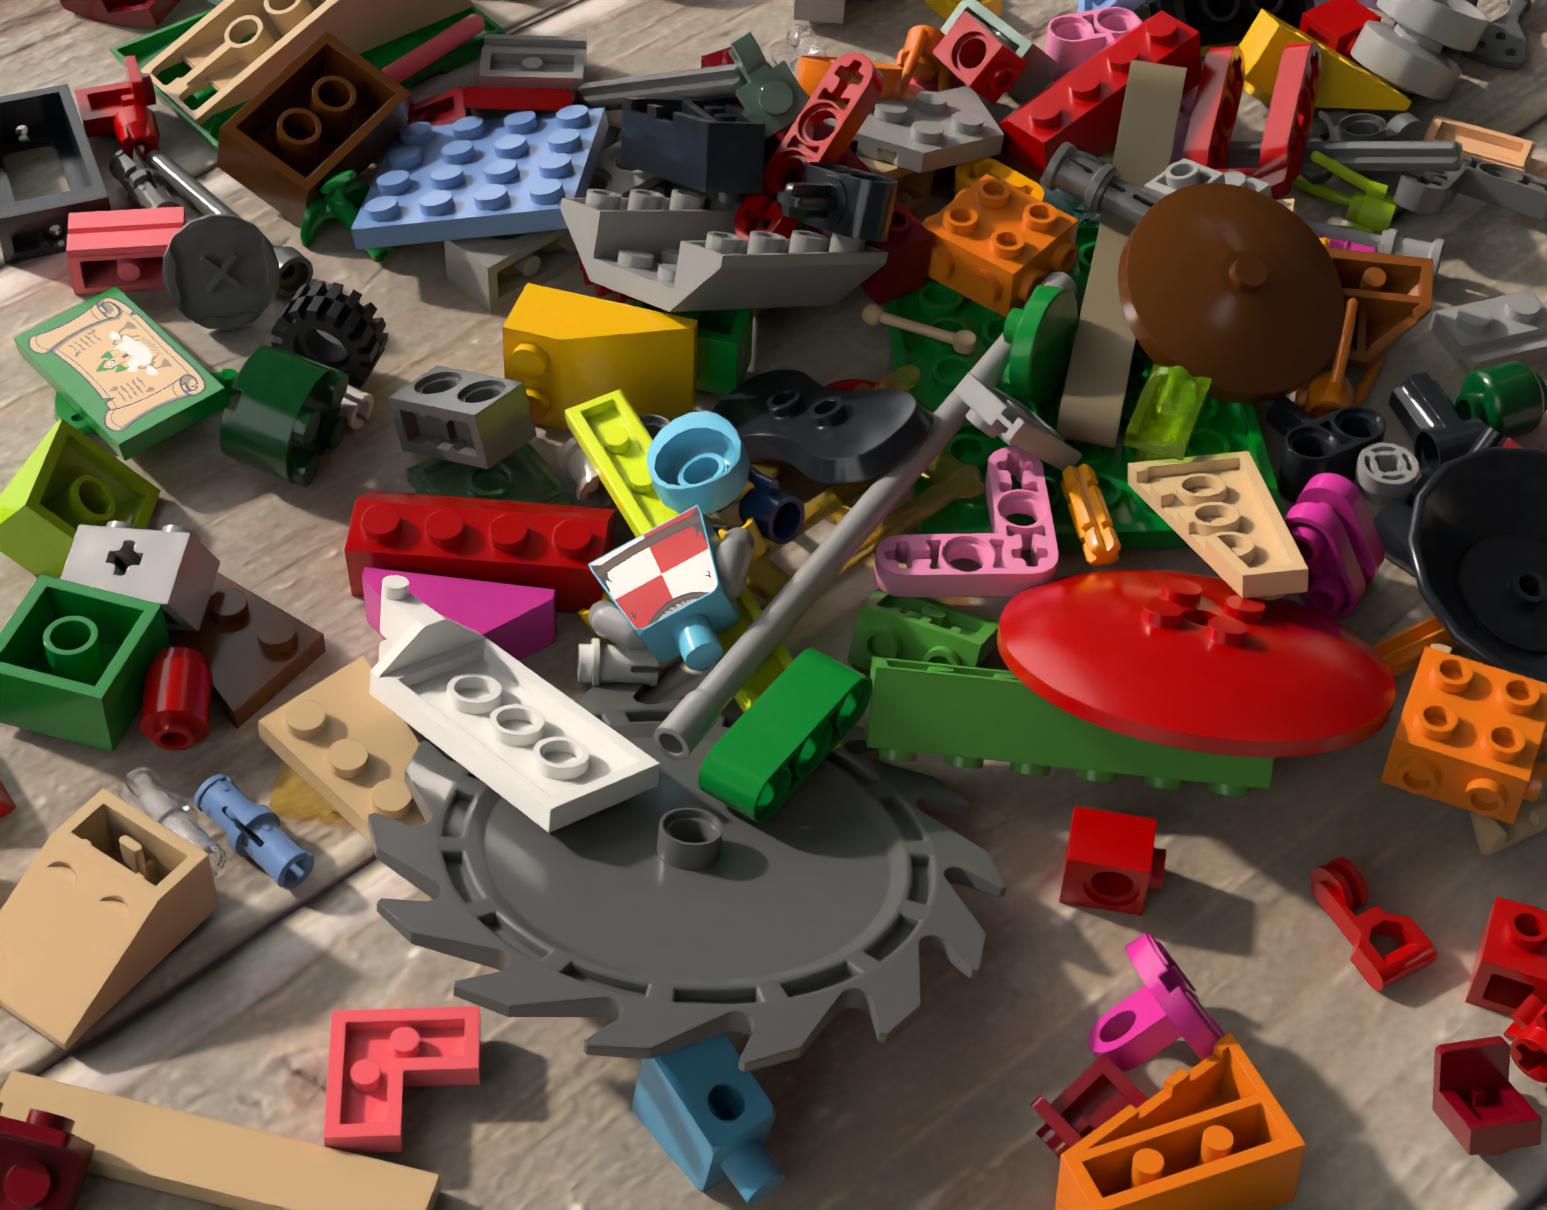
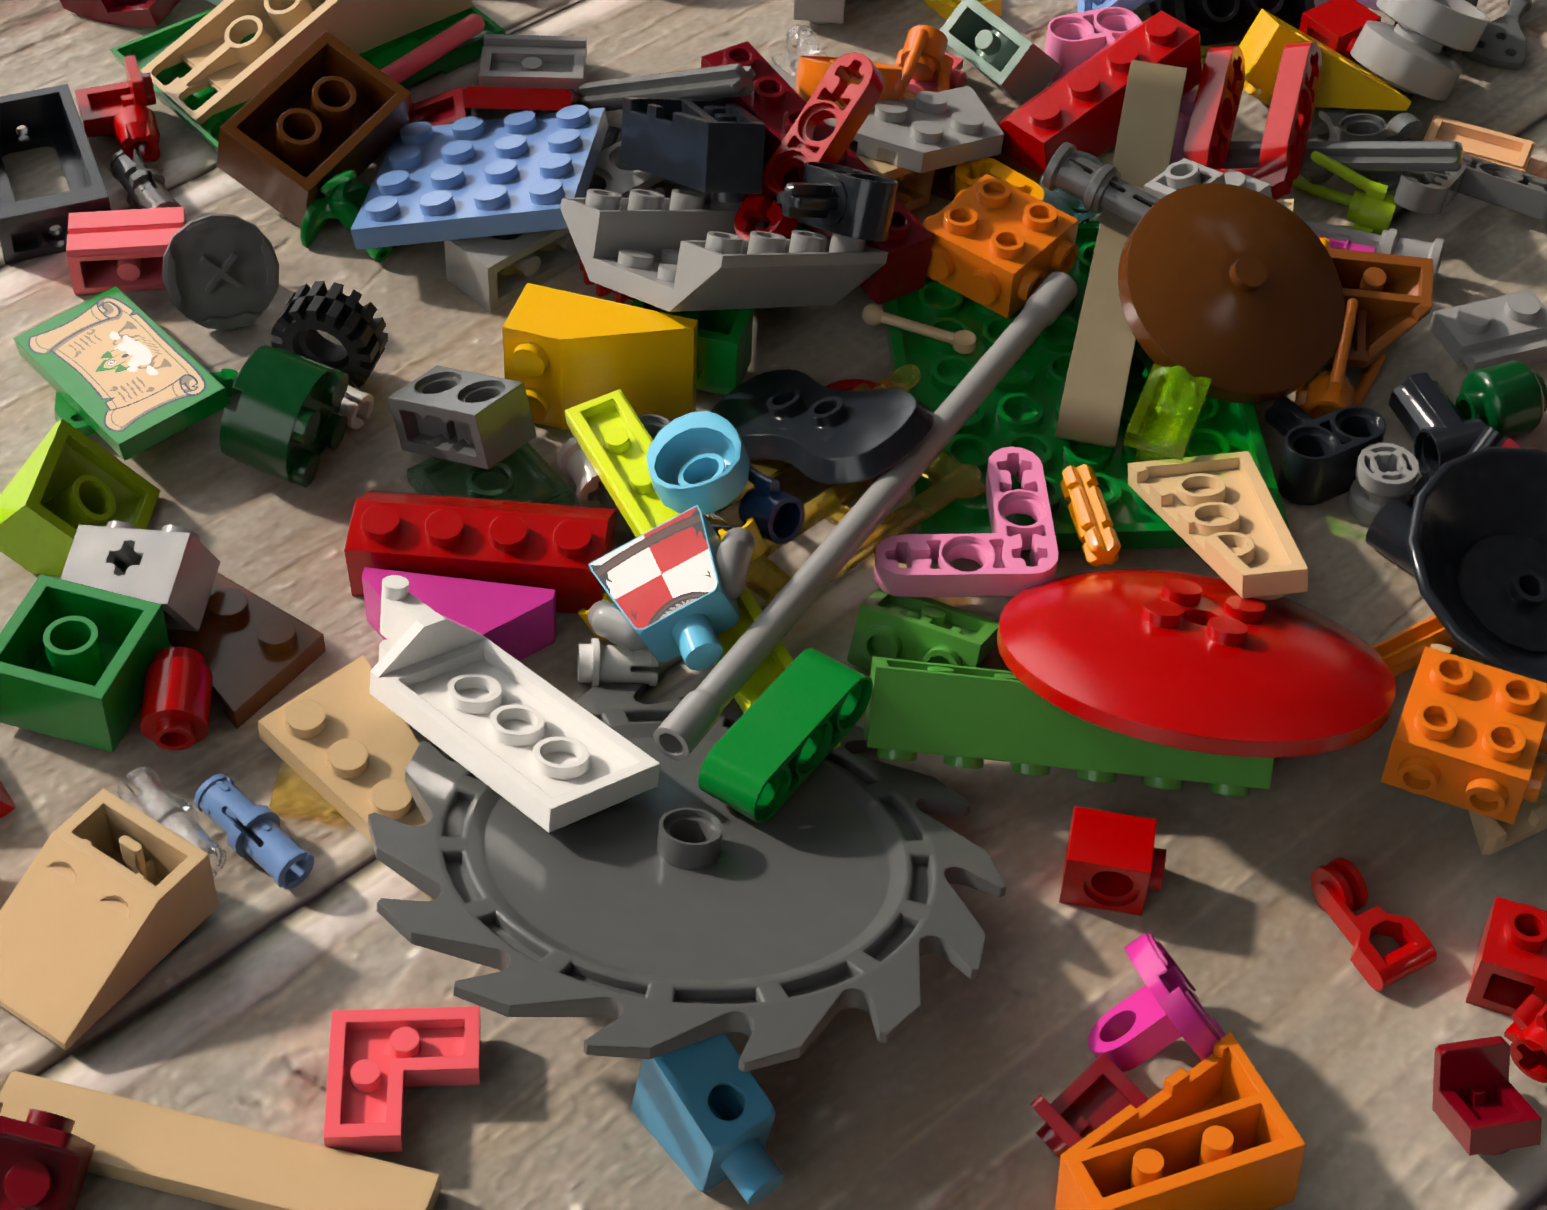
(294, 267): dark grey piece -> none
(770, 93): sand green plate -> none
(980, 57): red brick -> none
(1014, 423): light grey plate -> none
(1041, 345): green tile -> none
(1335, 542): dark pink brick -> none

